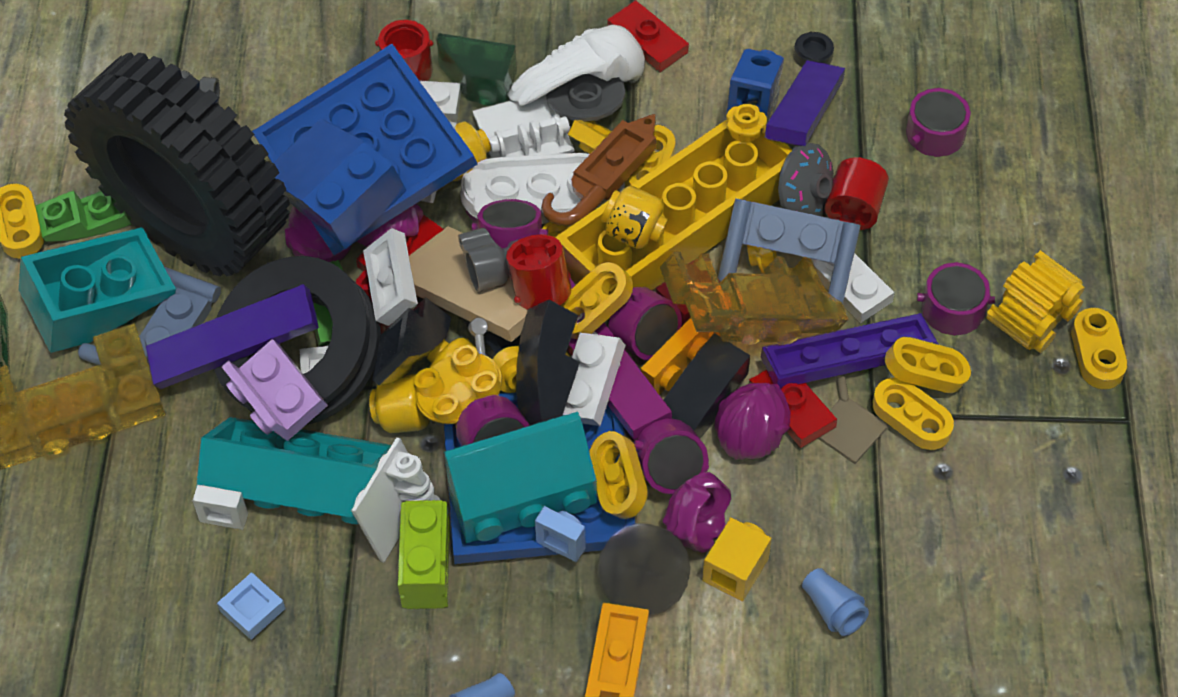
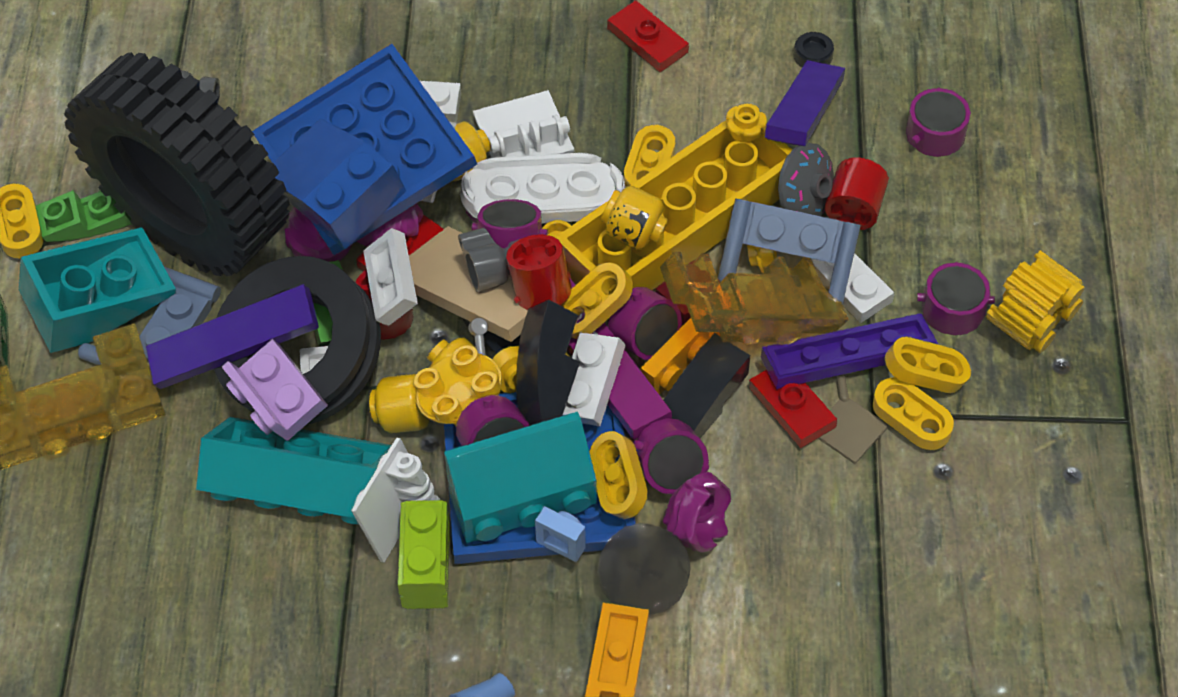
(220, 507): white tile -> none
(251, 606): light blue plate -> none
(409, 341): black slope -> none
(412, 43): red piece -> none
(480, 66): clear green slope -> none
(587, 98): dark grey dish -> none
(589, 134): yellow plate -> none
(598, 51): white hair -> none
(606, 169): dark orange plate -> none
(737, 558): yellow brick -> none
(752, 421): magenta hair -> none
(757, 80): blue torso -> none
(837, 604): medium blue cone -> none
(1097, 344): yellow plate -> none

